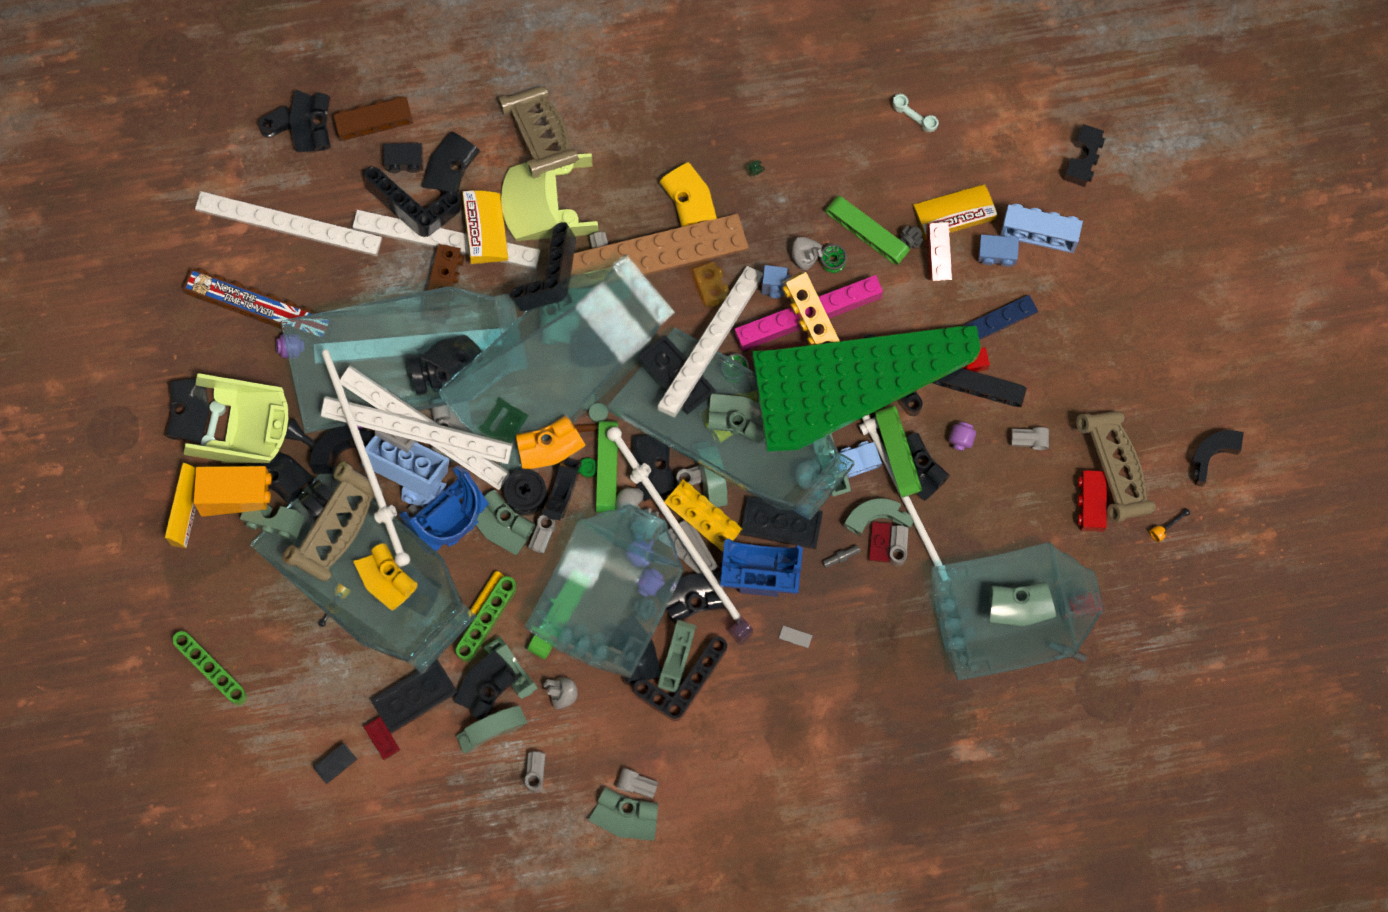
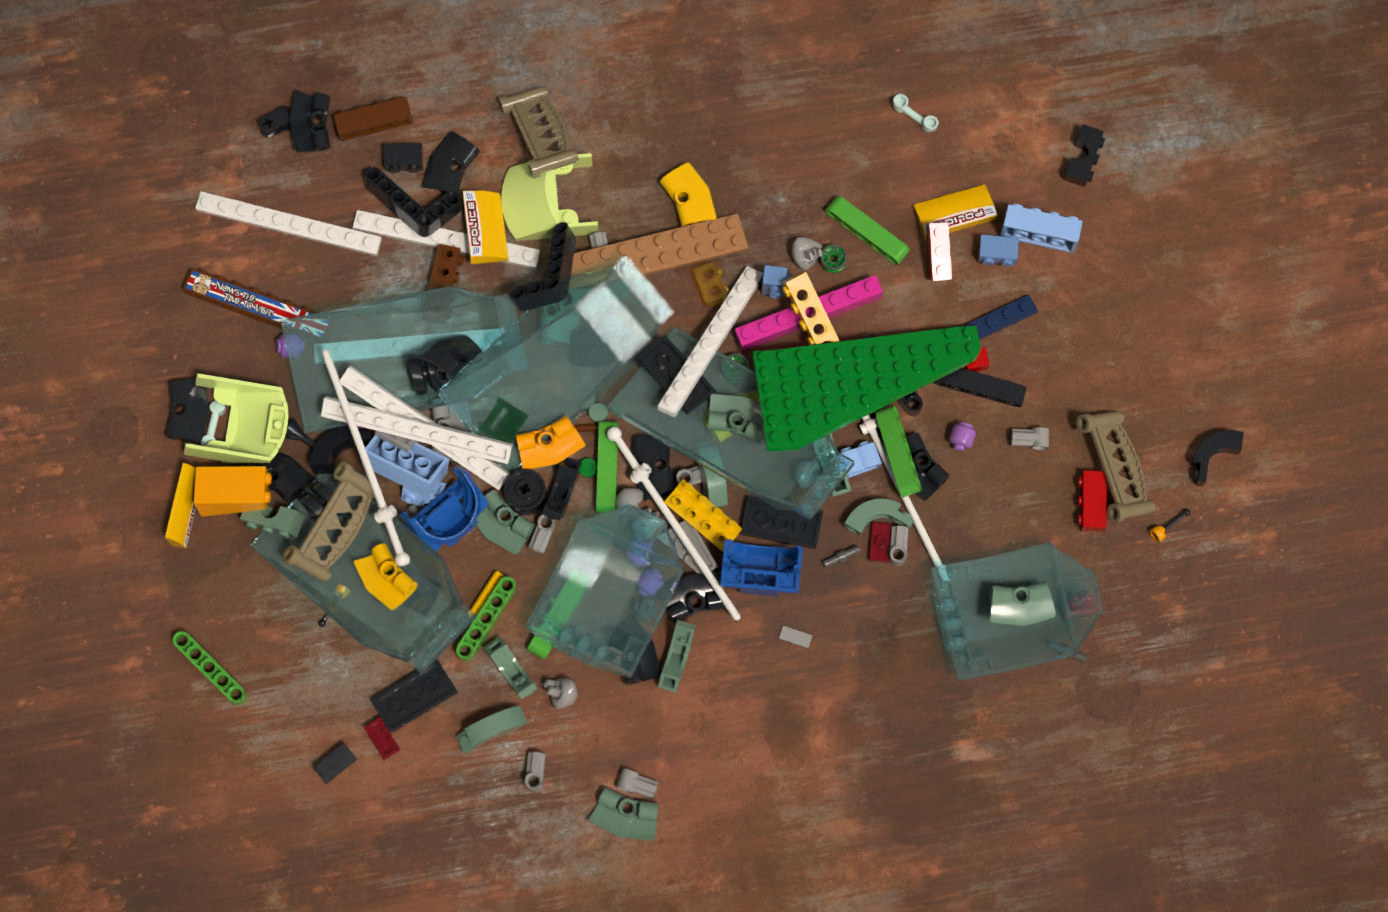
(474, 693): black panel -> none
(687, 685): black beam -> none
(740, 631): leg -> none
(755, 168): clear green bush -> none
(911, 237): dark grey gear -> none

